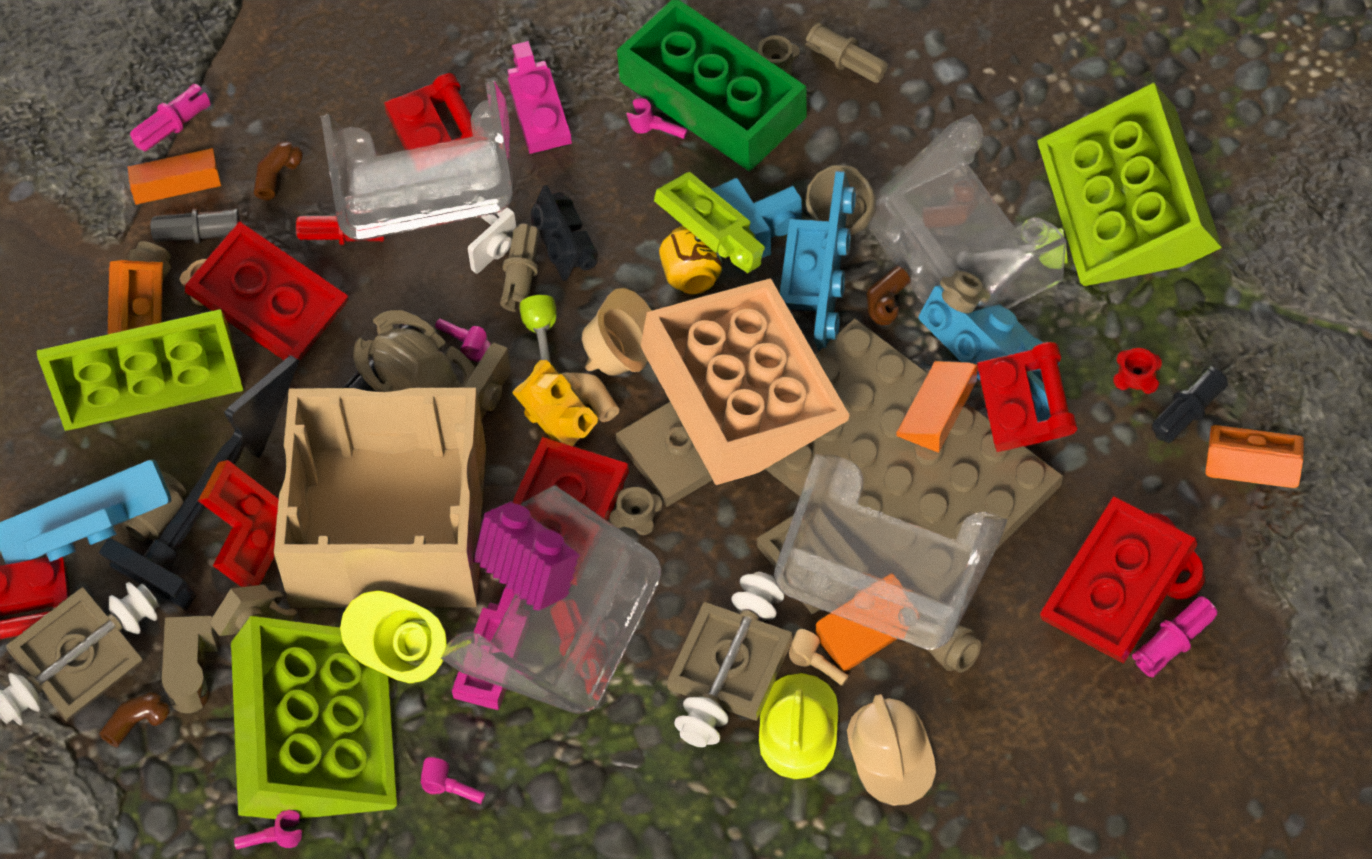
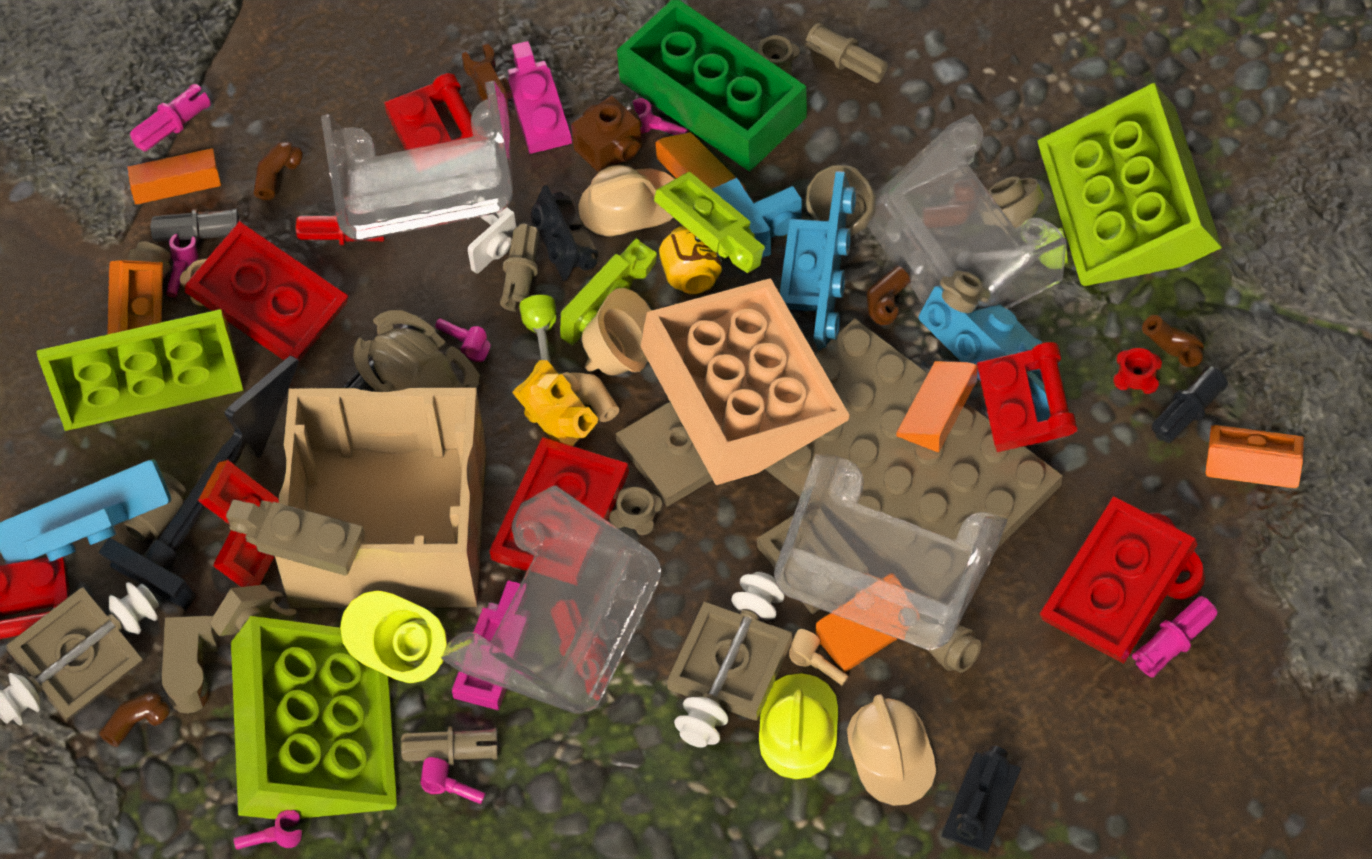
(181, 260): none -> dark pink hand
(298, 534): none -> dark tan hinge
(449, 745): none -> dark tan axle
(484, 71): none -> reddish brown plate
(490, 377): dark tan plate -> none
(525, 555): magenta brick -> none
(607, 134): none -> reddish brown brick
(617, 273): none -> lime hinge
(623, 200): none -> tan piece
(687, 154): none -> orange slope
(982, 799): none -> black hinge
(1017, 198): none -> dark tan plate
(1174, 341): none -> reddish brown arm

